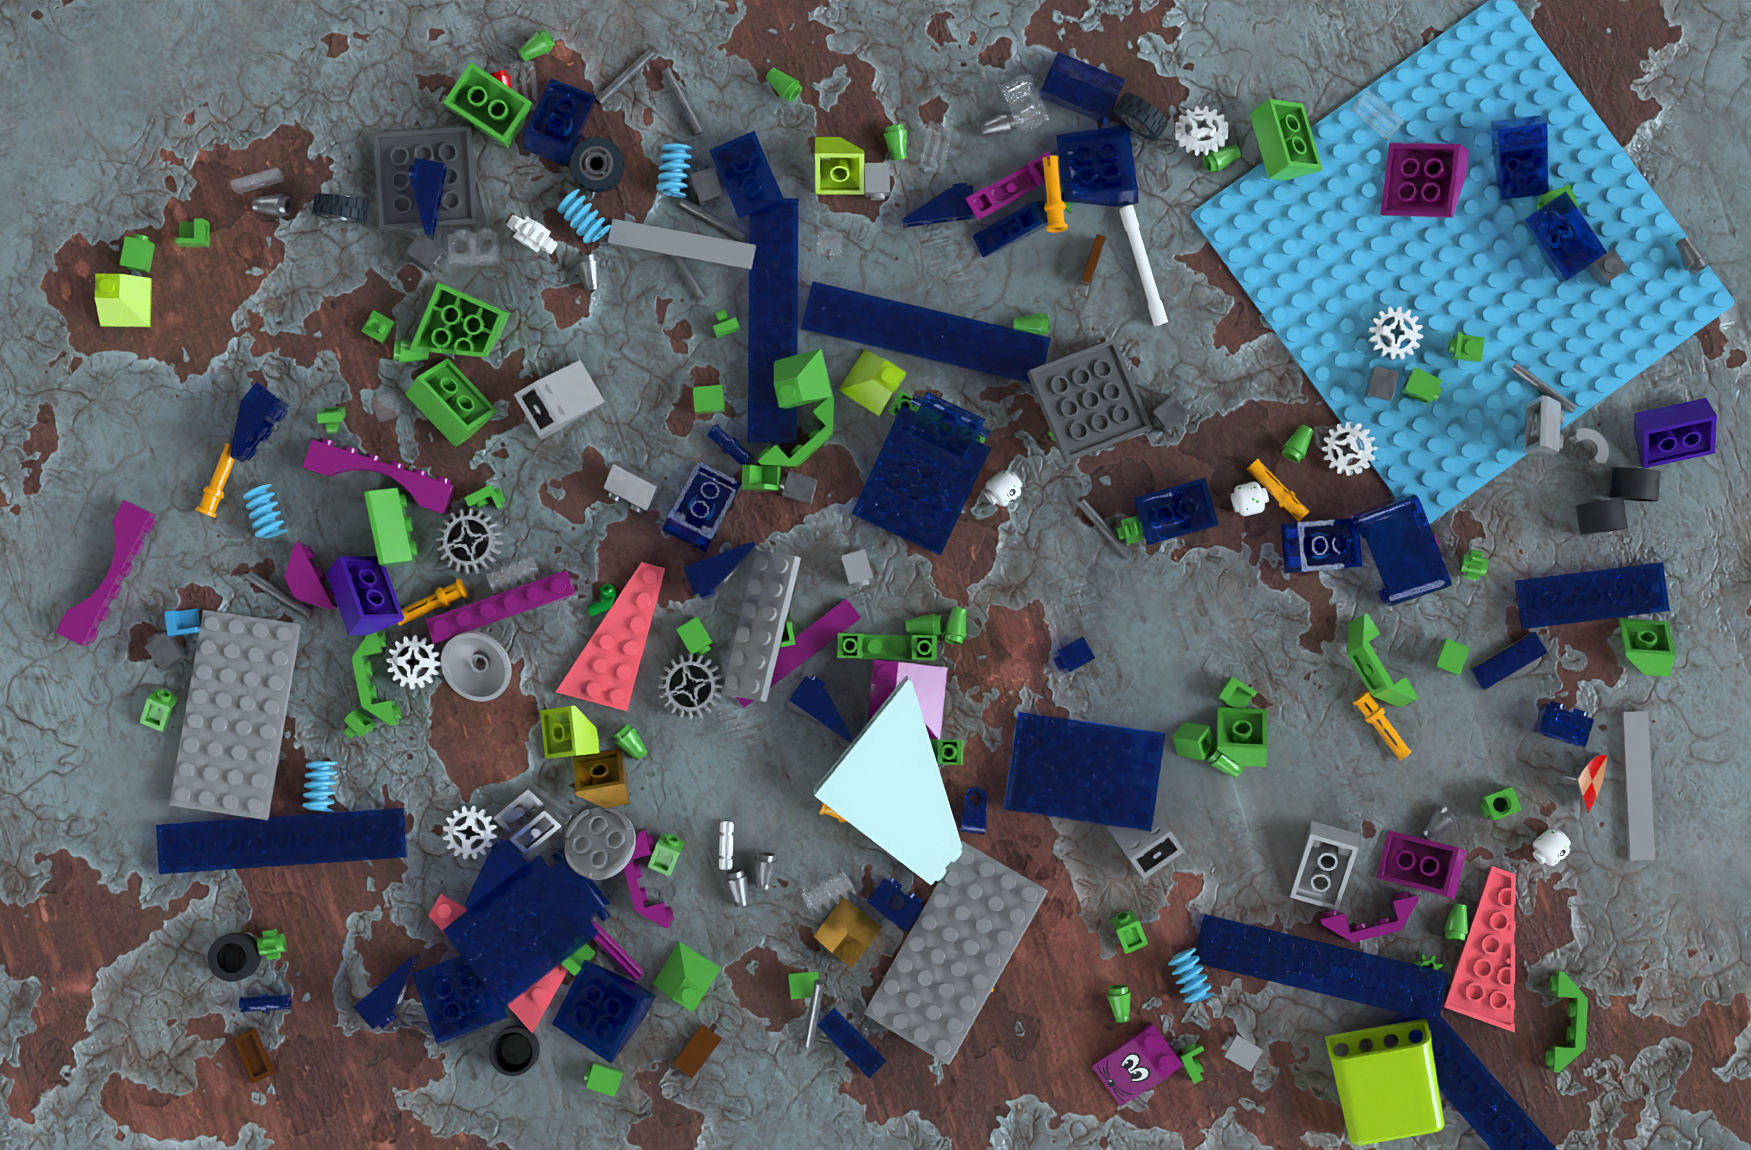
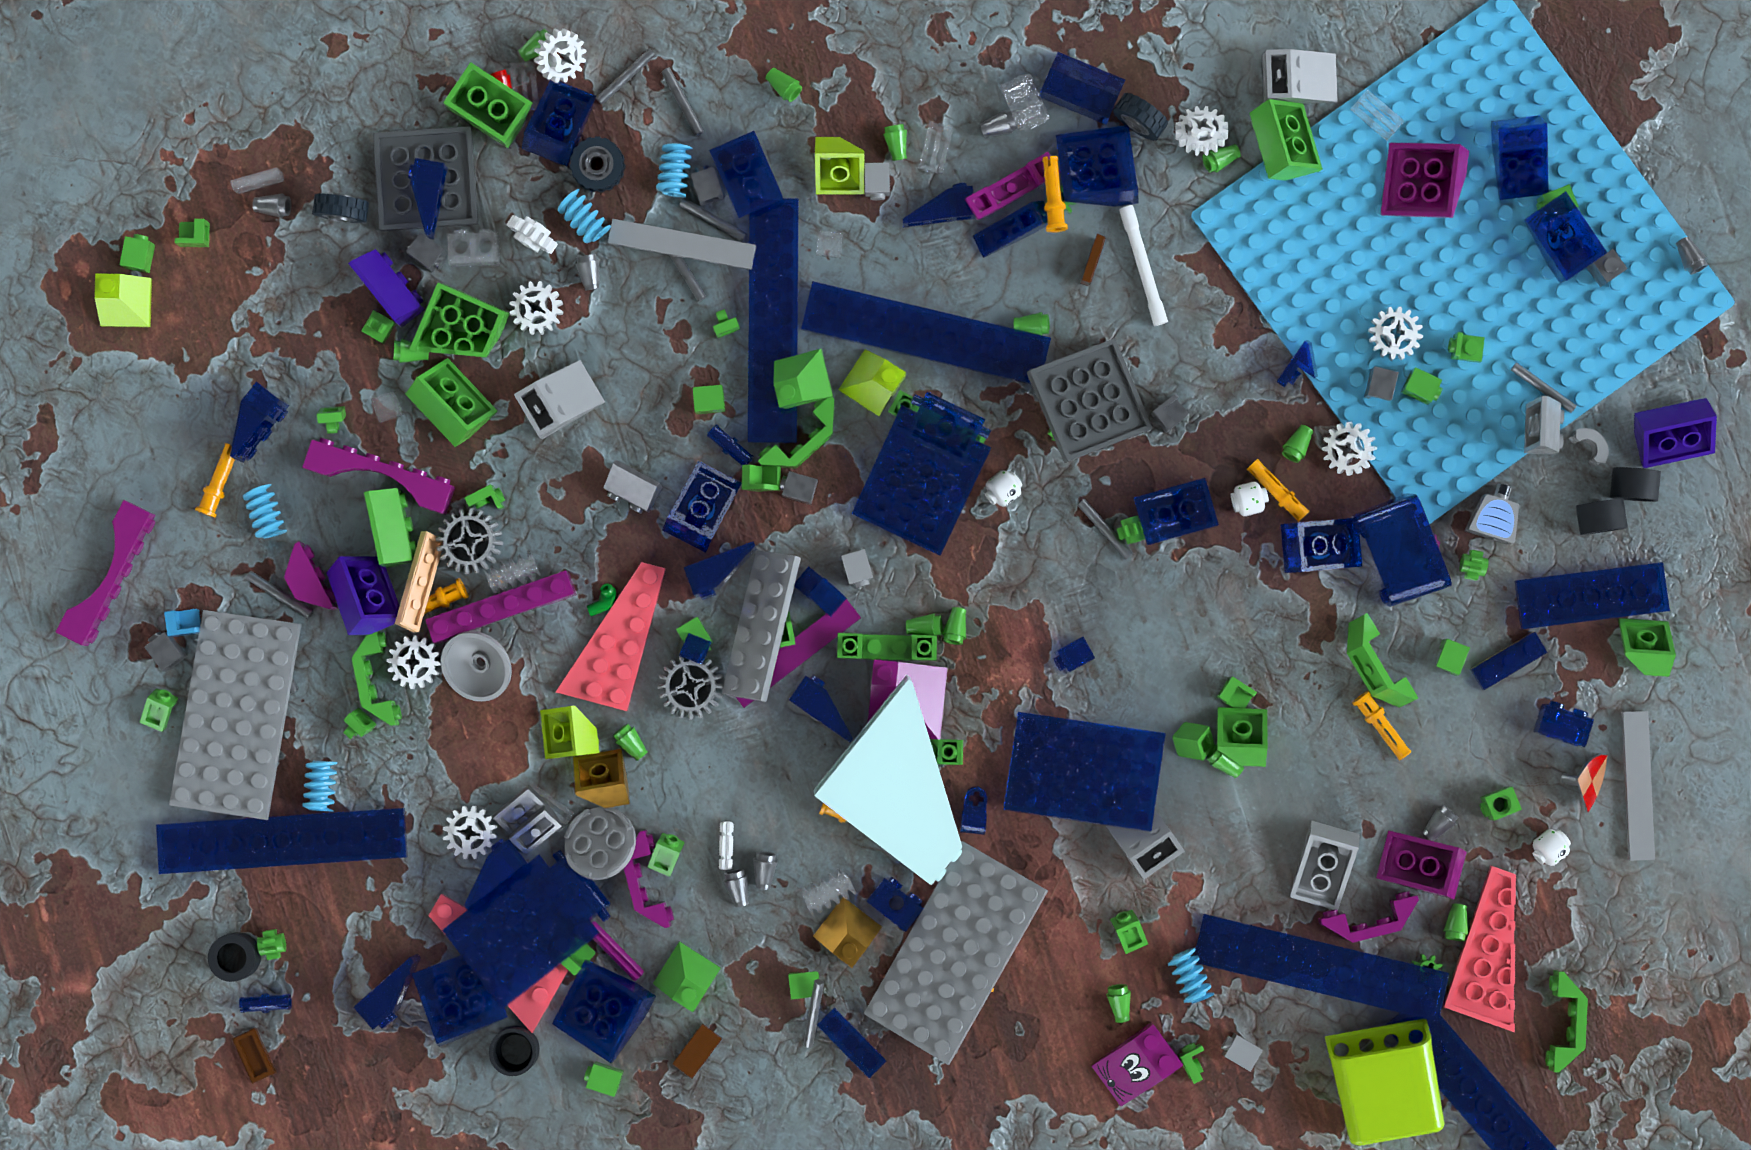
(388, 286): none -> dark purple slope
(419, 582): none -> light nougat tile
(530, 317): none -> white gear
(550, 62): none -> white gear
(695, 648): none -> clear blue slope
(820, 591): none -> clear blue slope
(1299, 76): none -> slope
(1303, 359): none -> clear blue slope
(1495, 516): none -> torso

